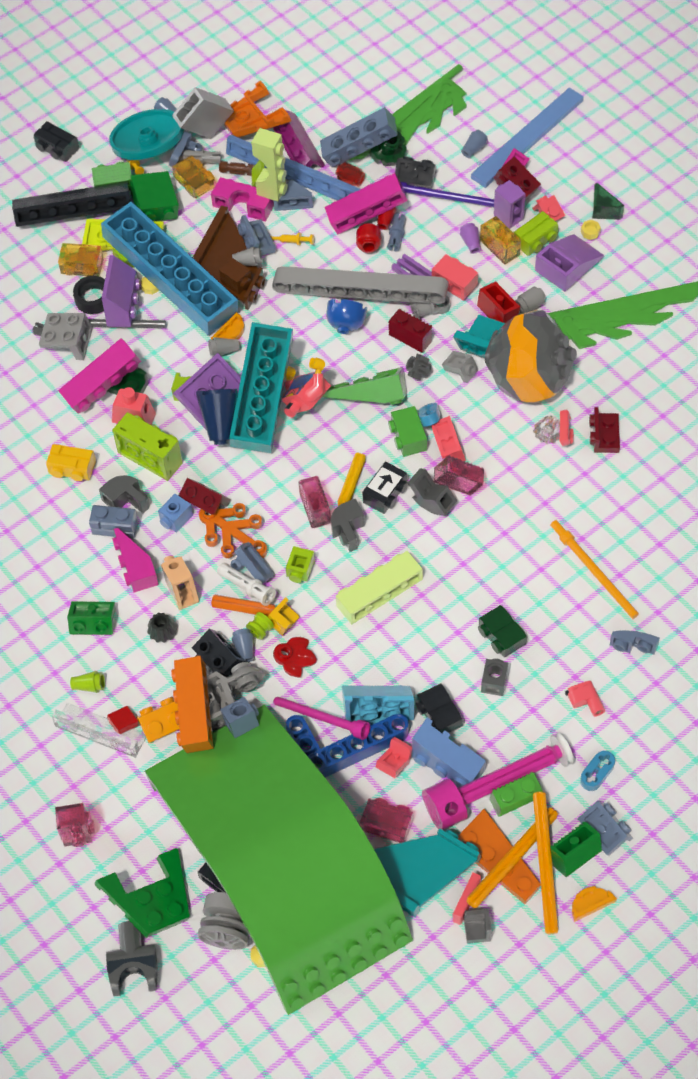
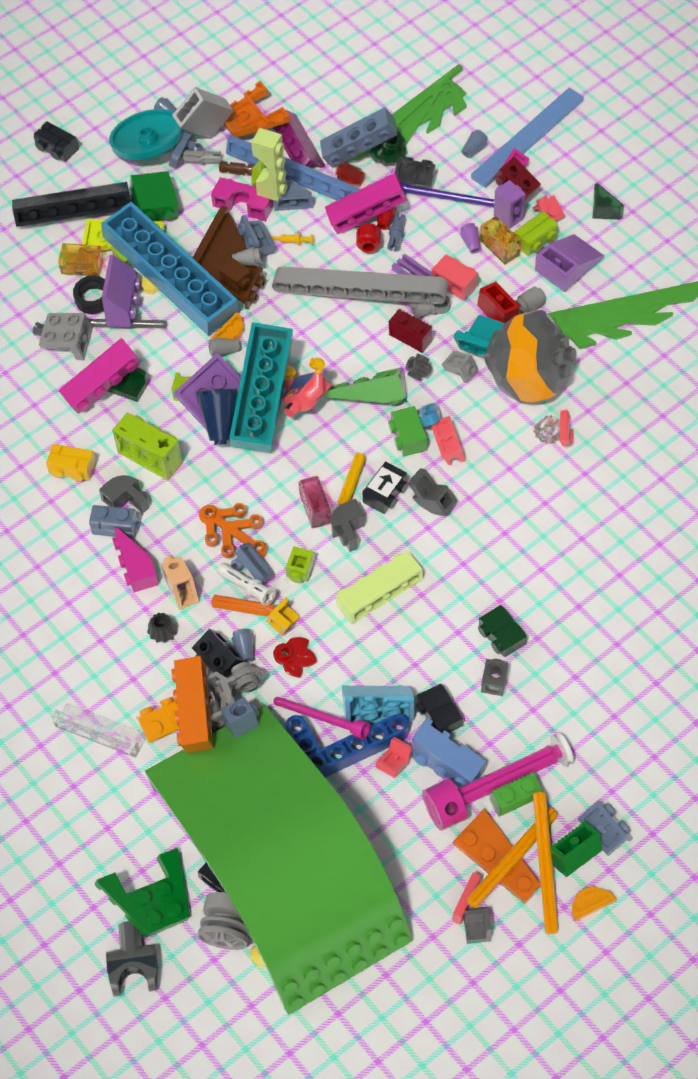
(74, 825): clear pink brick -> none
(88, 682): lime cone -> none
(91, 618): green bracket -> none
(112, 174): bright green brick -> none
(122, 720): red tile -> none
(133, 403): coral torso -> none
(134, 164): yellow piece -> none
(175, 513): medium blue brick -> none
(193, 176): clear yellow brick -> none
(202, 496): dark red bracket -> none
(260, 625): lime wheel -> none
(345, 315): blue cylinder -> none
(386, 820): clear pink brick -> none
(425, 866): teal piece -> none
(459, 475): clear pink brick -> none
(568, 539): light orange bar -> none
(585, 694): coral piece -> none
(590, 229): light yellow tile -> none
(601, 774): dark azure beam -> none
(605, 432): dark red bracket -> none
(625, 641): sand blue slope -> none

